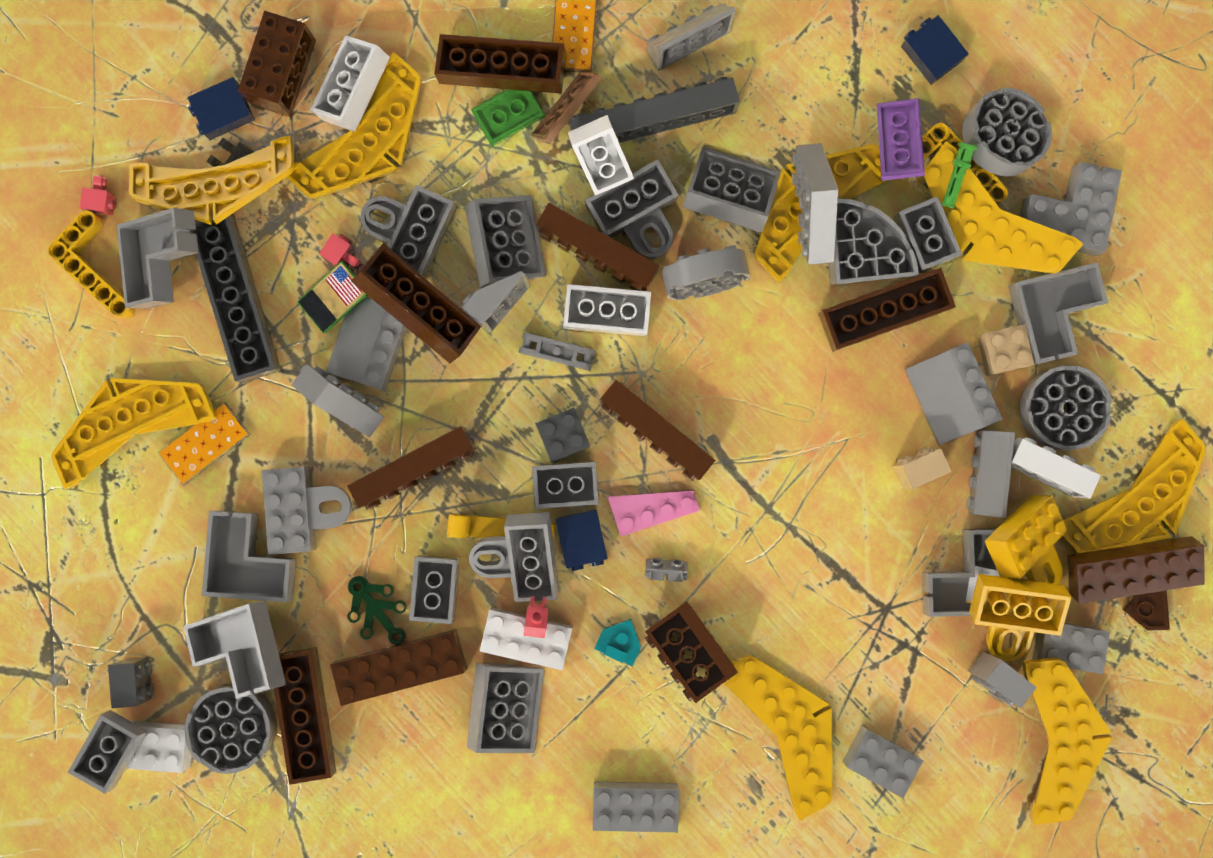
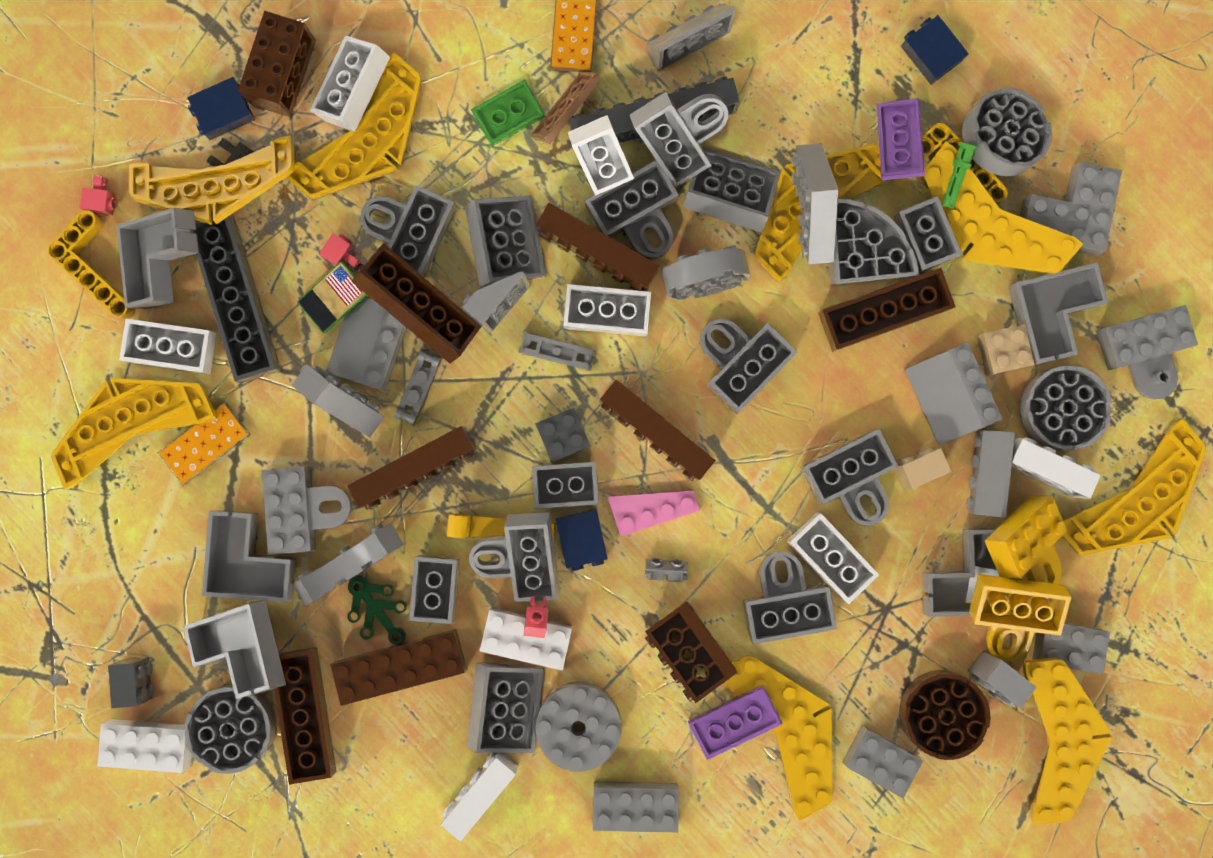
(107, 751): light grey brick -> none
(168, 346): none -> white brick
(349, 564): none -> light grey brick
(418, 387): none -> light grey plate
(479, 795): none -> white brick
(500, 63): reddish brown brick -> none
(578, 748): none -> light grey brick
(619, 642): teal plate -> none
(676, 133): none -> light grey brick
(735, 722): none -> medium lavender tile
(746, 363): none -> light grey brick
(788, 606): none -> light grey brick
(832, 558): none -> white brick
(853, 473): none -> light grey brick
(922, 712): none -> reddish brown brick
(1136, 569): reddish brown brick -> none
(1147, 349): none -> light grey brick
(1150, 610): reddish brown plate -> none

